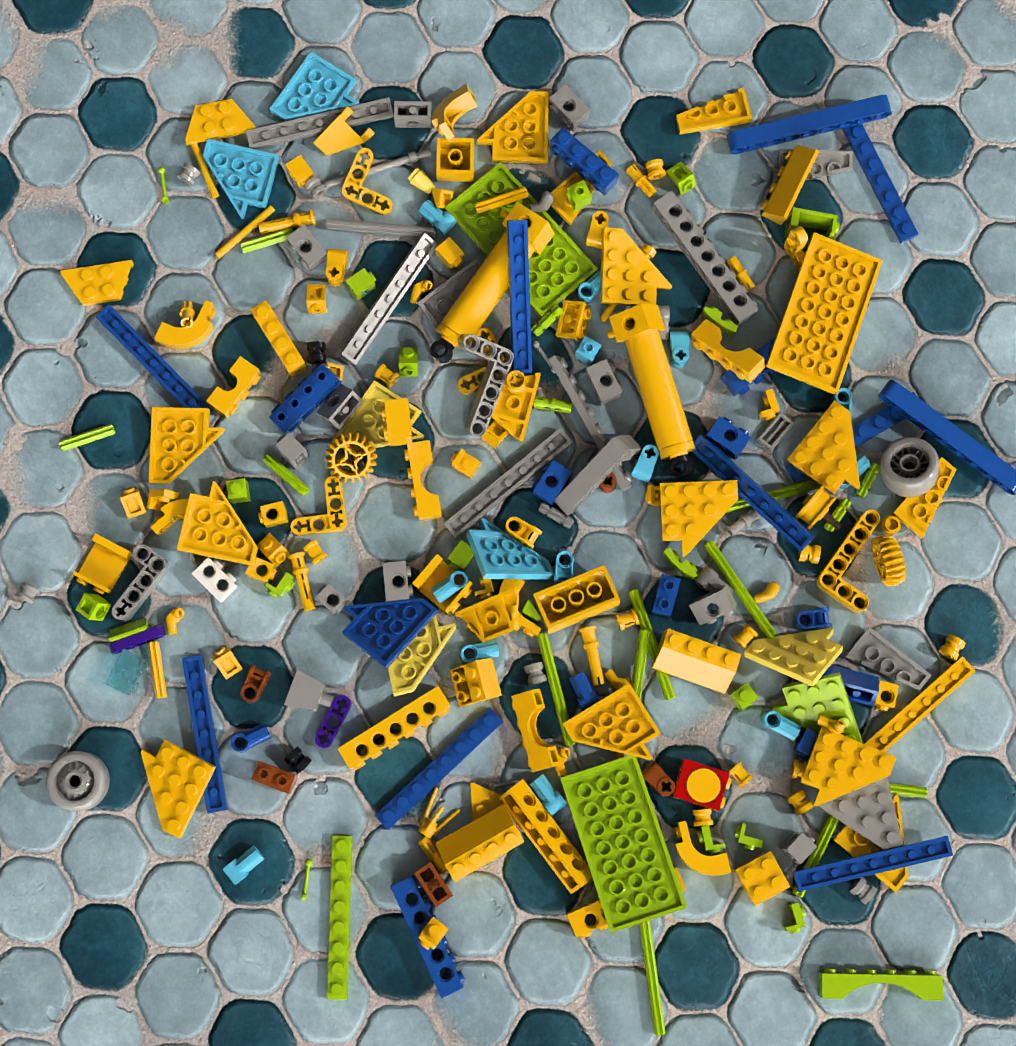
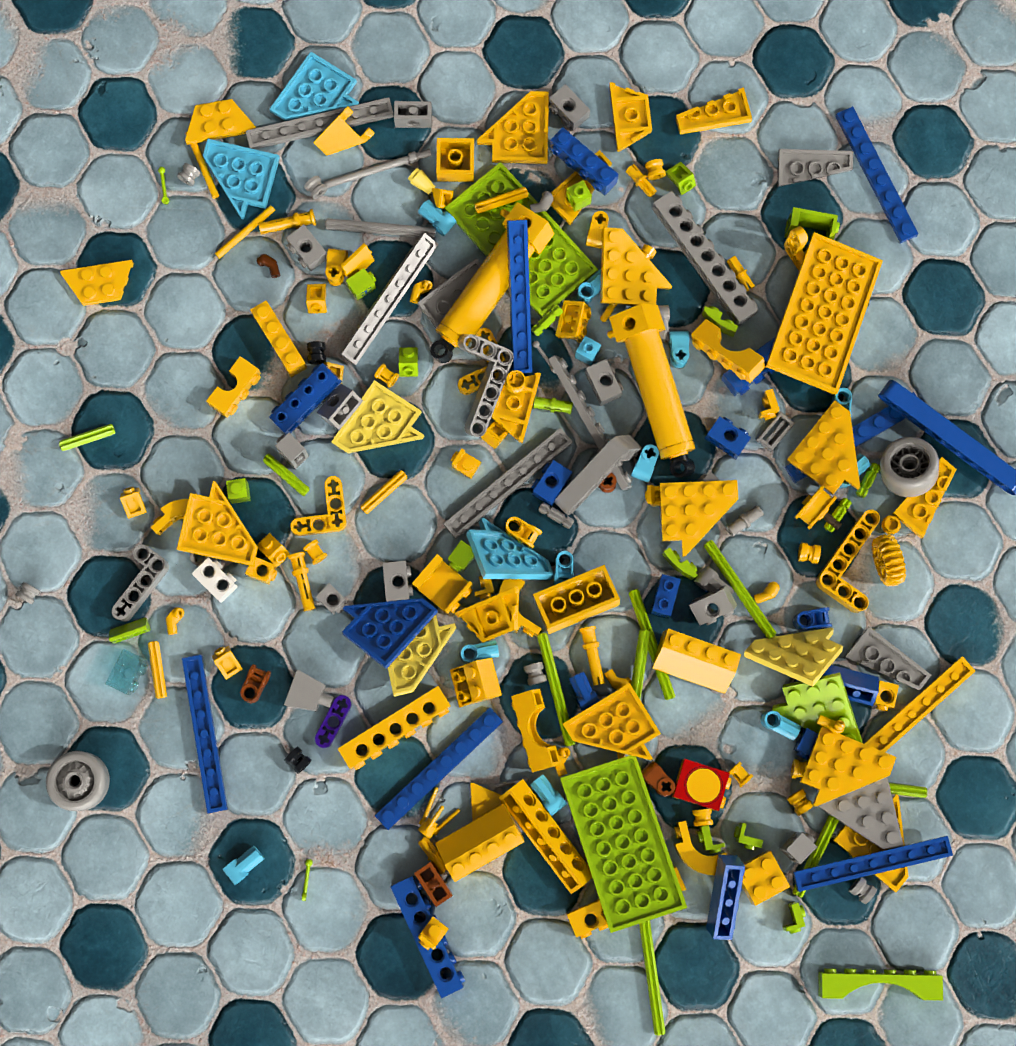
(93, 607): lime brick -> none
(103, 565): yellow panel -> none
(137, 640): dark purple beam -> none
(150, 359): blue plate -> none
(158, 498): yellow bracket -> none
(176, 784): yellow wing -> none
(177, 440): yellow wing -> none
(186, 338): yellow arch -> none
(187, 314): yellow axle -> none
(252, 737): blue piece -> none
(265, 240): lime axle -> none
(270, 262): none -> reddish brown arm
(274, 777): dark orange brick -> none
(281, 518): yellow brick -> none
(286, 584): lime bracket -> none
(299, 171): yellow brick -> none
(339, 917): lime plate -> none
(356, 472): yellow gear -> none
(357, 185): yellow beam -> none
(357, 261): none -> yellow piece
(383, 492): none -> yellow axle
(397, 416): yellow brick -> none
(420, 457): yellow arch -> none
(448, 587): medium azure piece -> none
(450, 253): yellow brick -> none
(452, 109): yellow arch -> none
(530, 612): lime slope -> none
(627, 619): yellow bush -> none
(630, 115): none -> yellow wing
(725, 897): none -> blue brick
(743, 696): lime brick -> none
(745, 636): yellow bush -> none
(753, 493): blue plate -> none
(780, 493): lime axle -> none
(789, 184): yellow slope -> none
(809, 124): blue beam -> none
(952, 647): yellow wheel -> none

